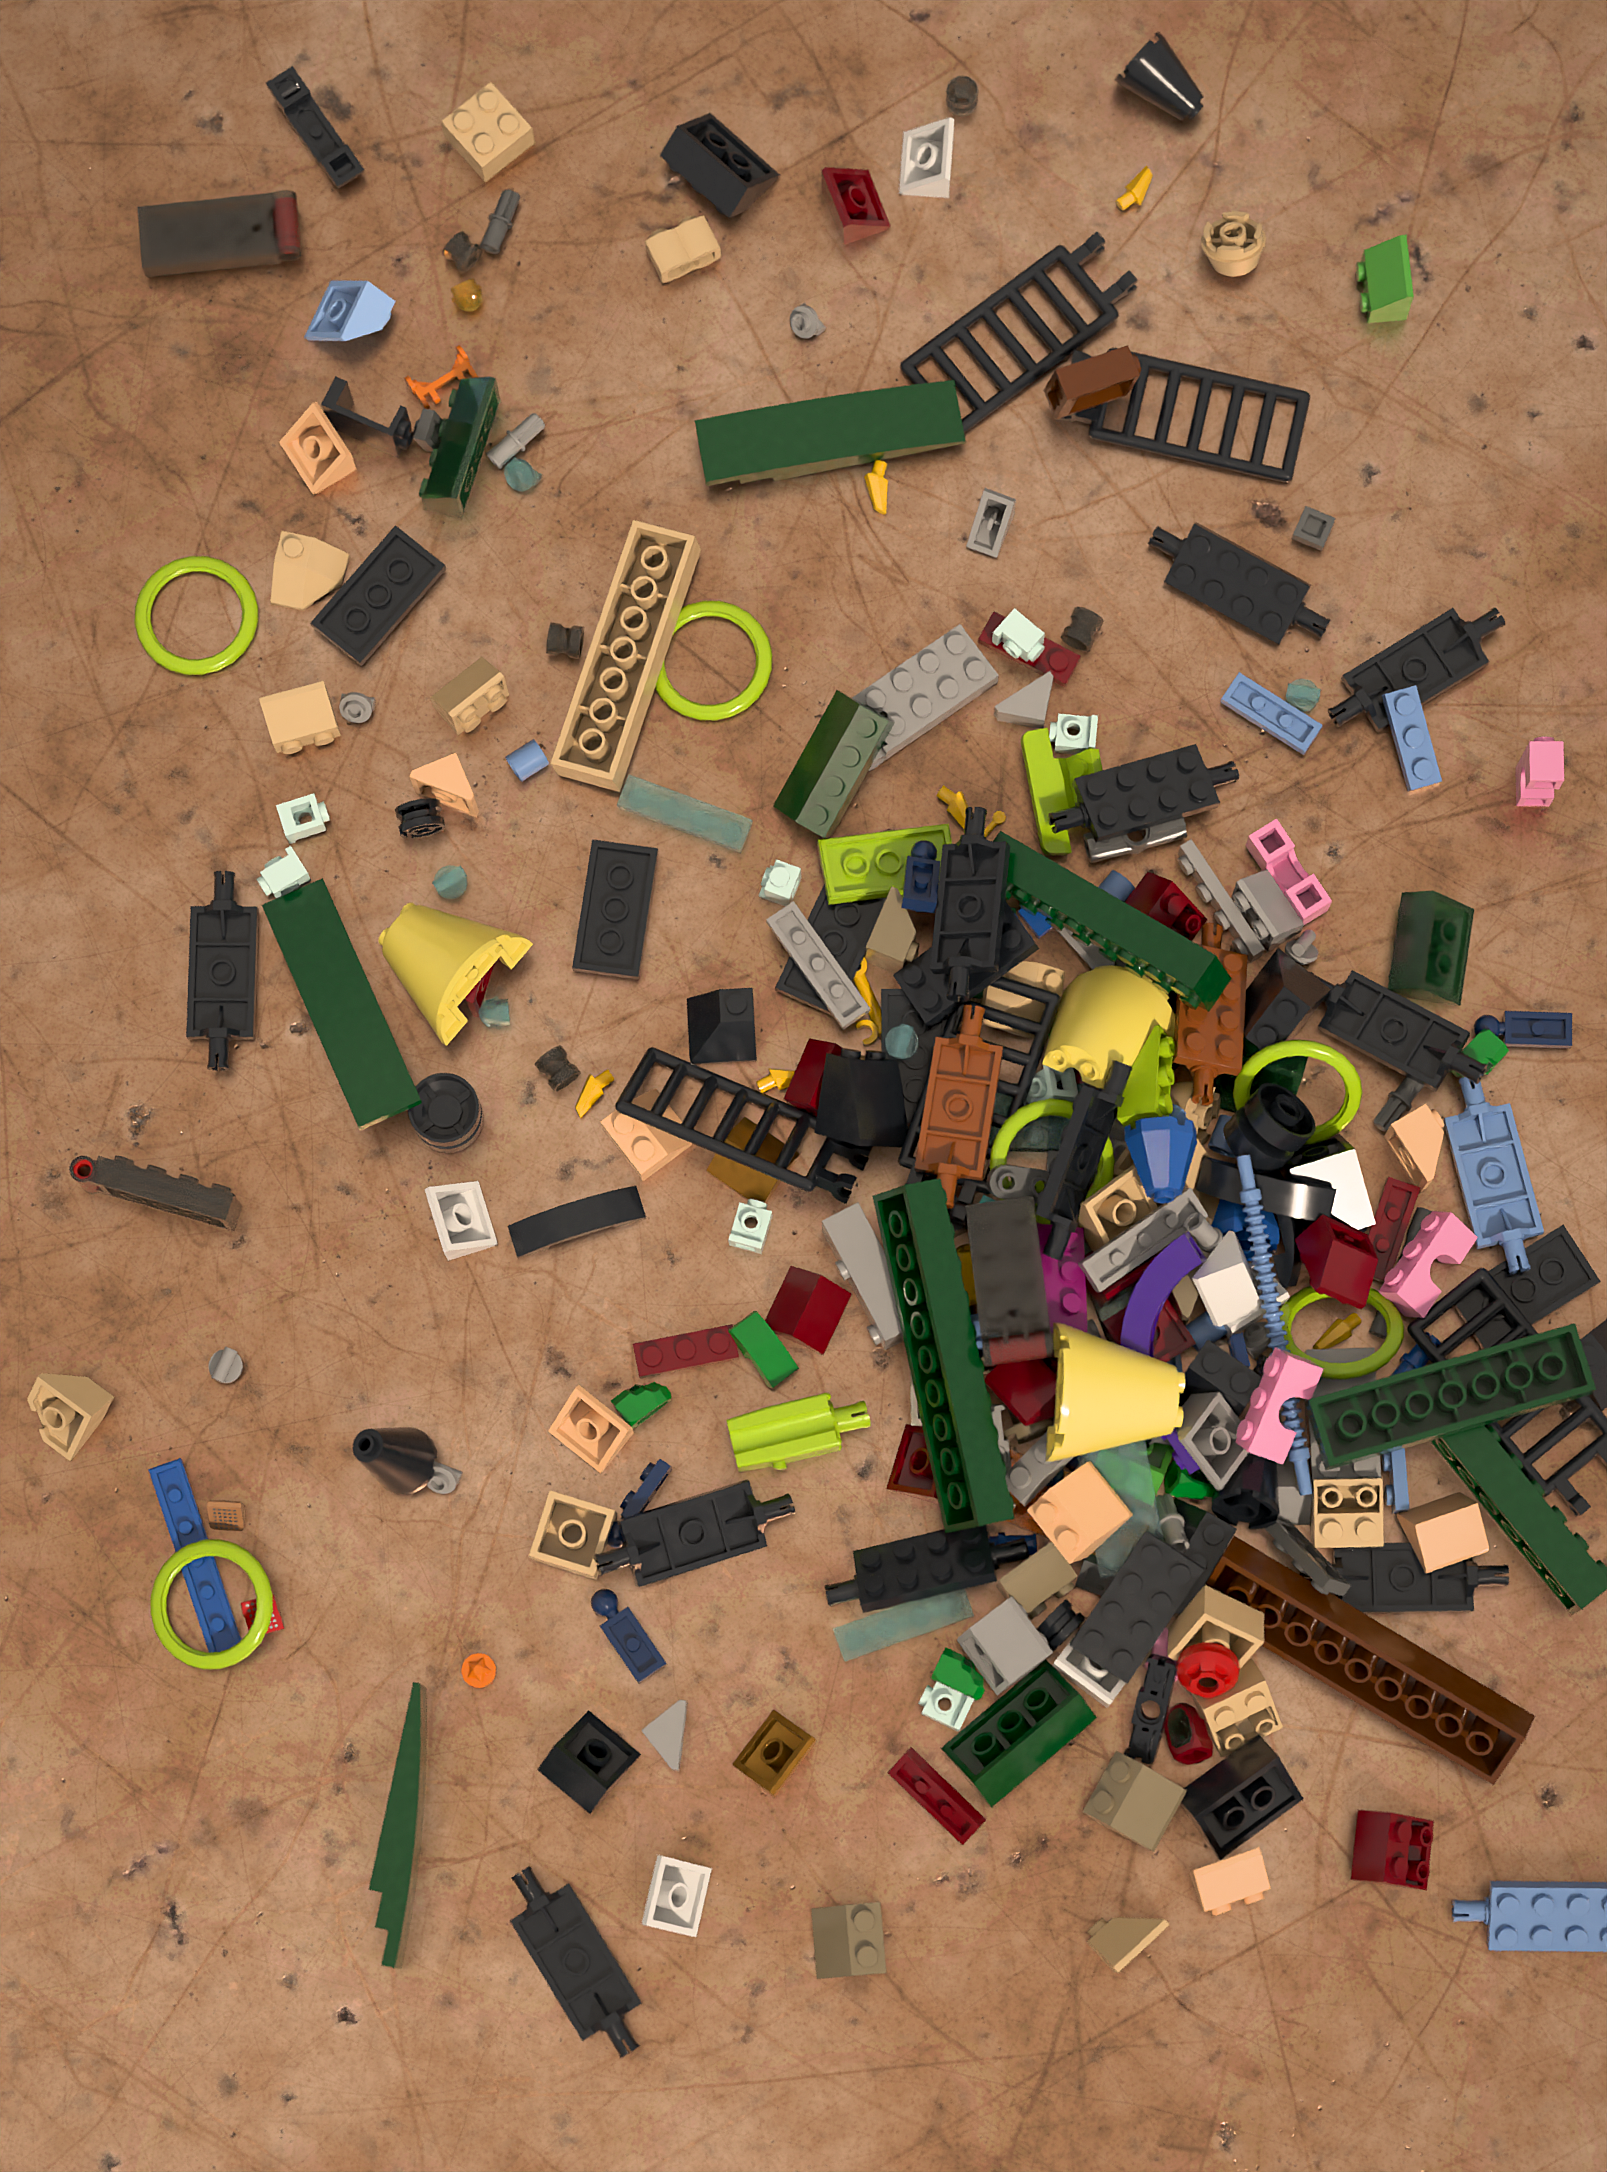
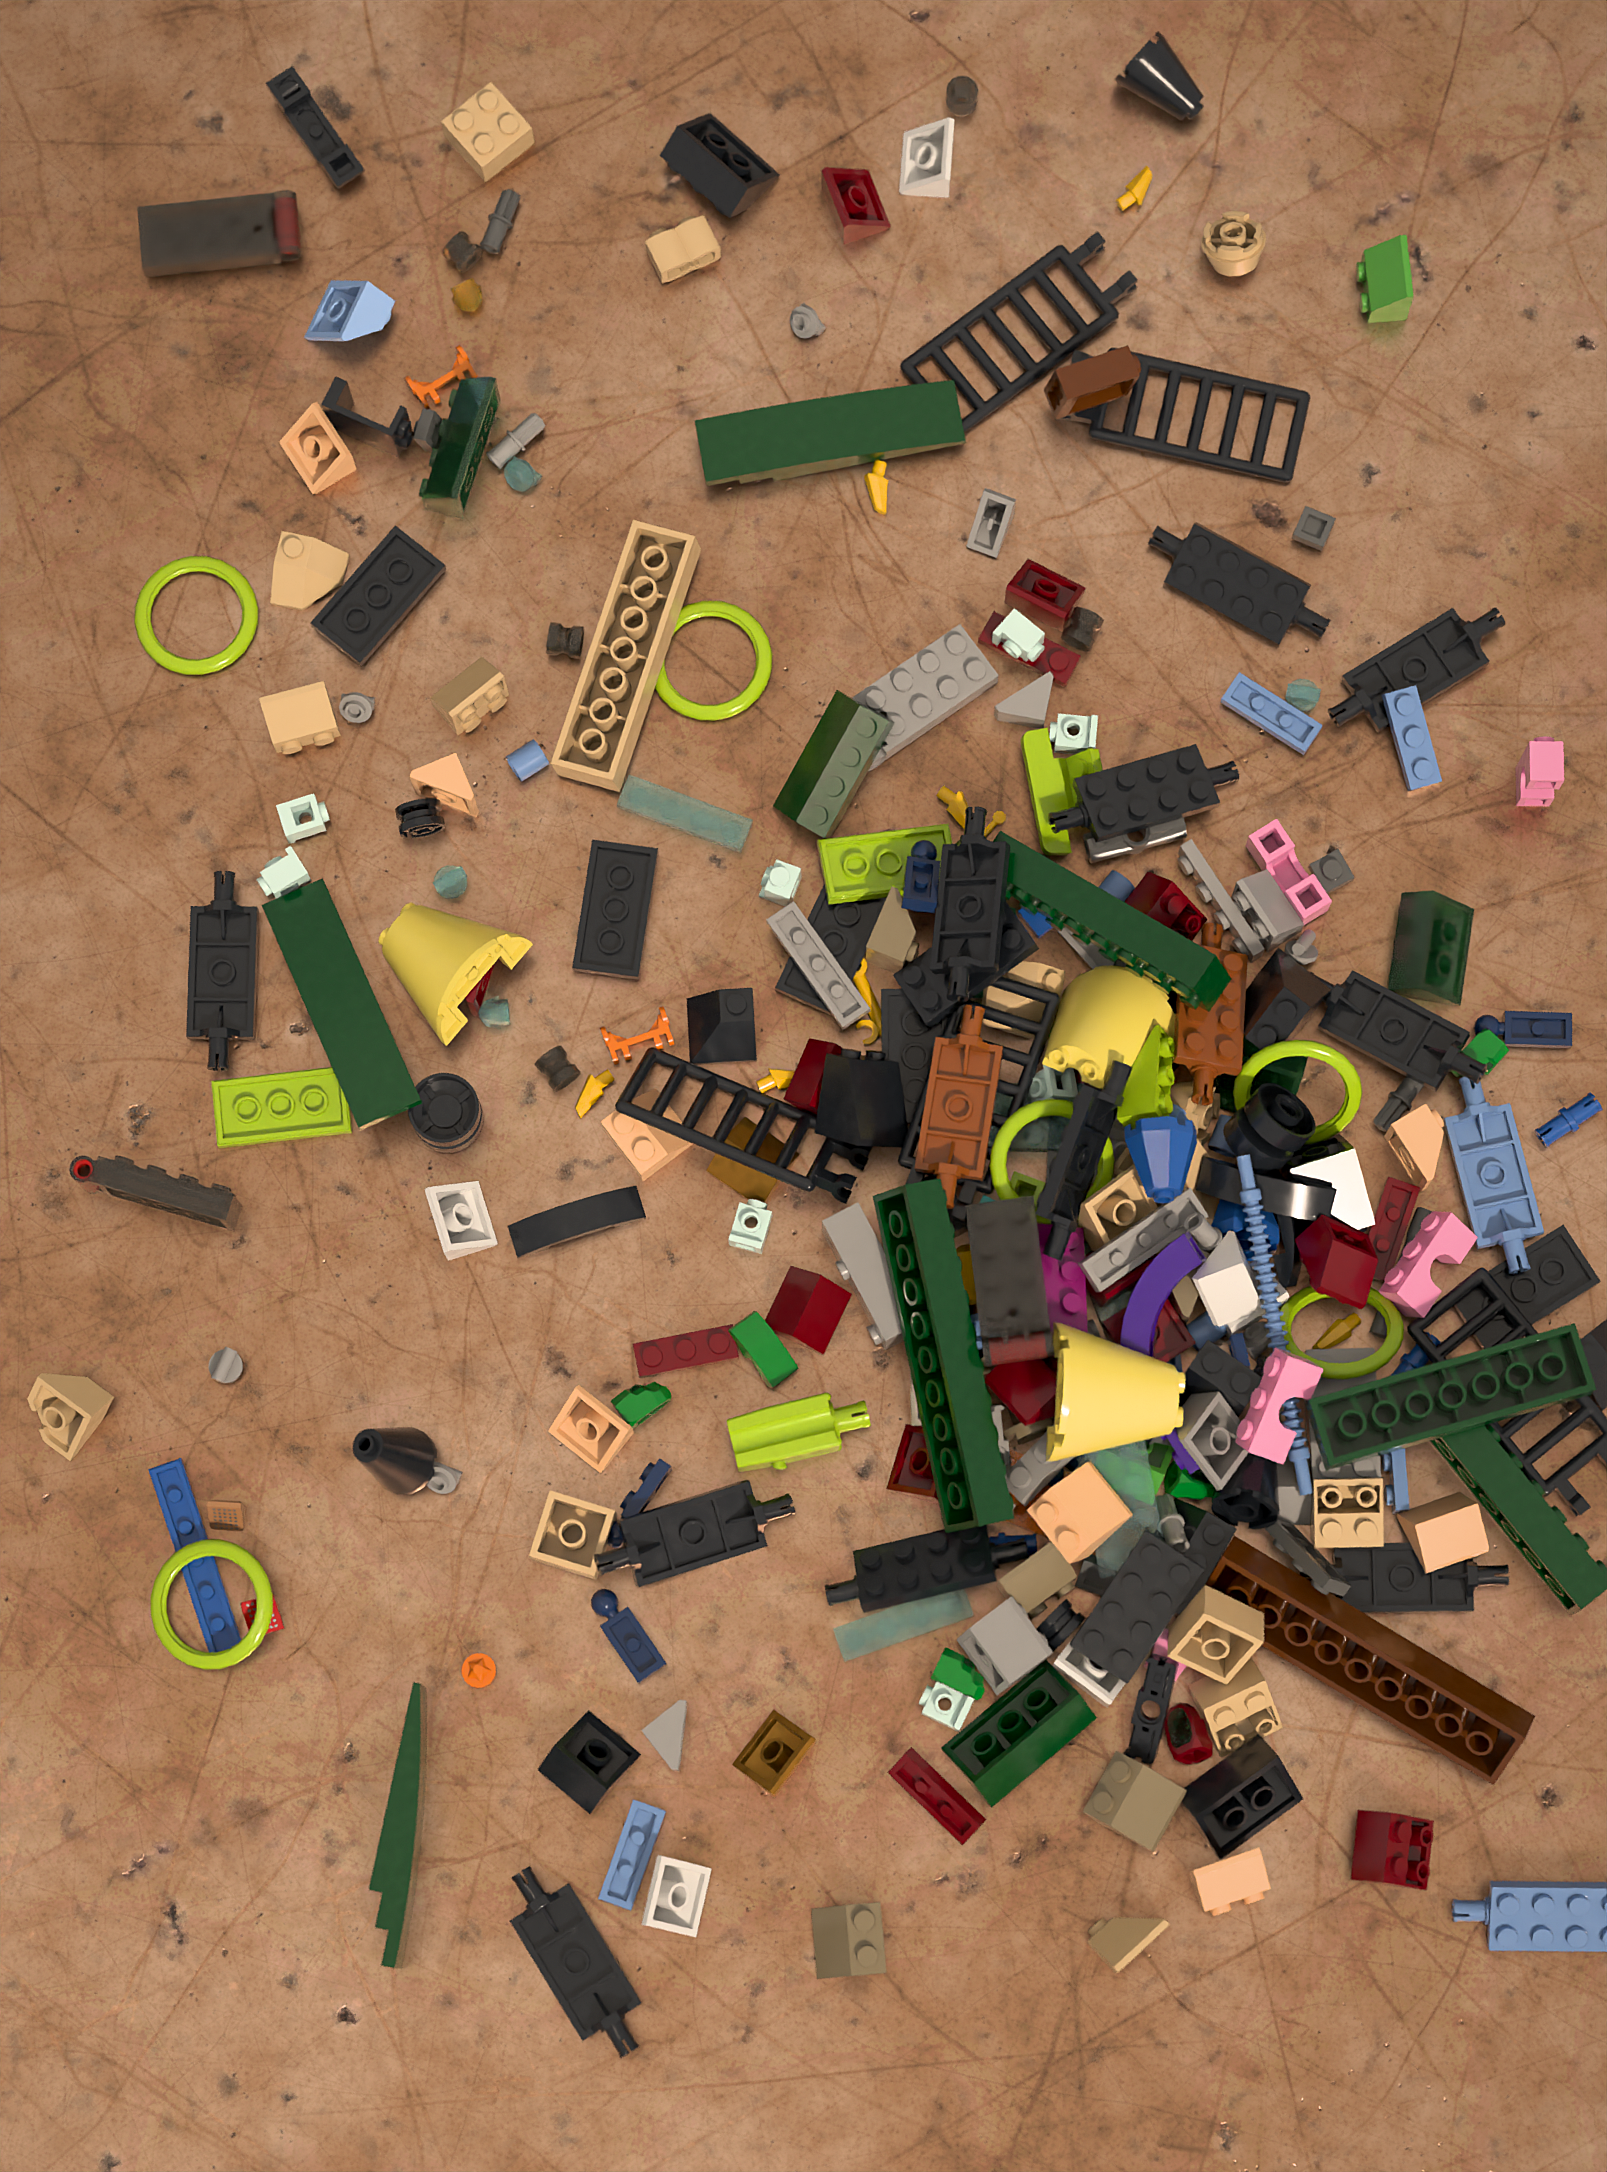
(279, 1107): none -> lime tile
(616, 1042): none -> orange piece
(632, 1855): none -> medium blue plate
(901, 1042): clear light blue plate -> none
(1022, 1181): dark grey plate -> none
(1043, 594): none -> dark red slope
(1207, 1661): red piece -> none
(1331, 871): none -> dark grey plate
(1568, 1120): none -> blue pin

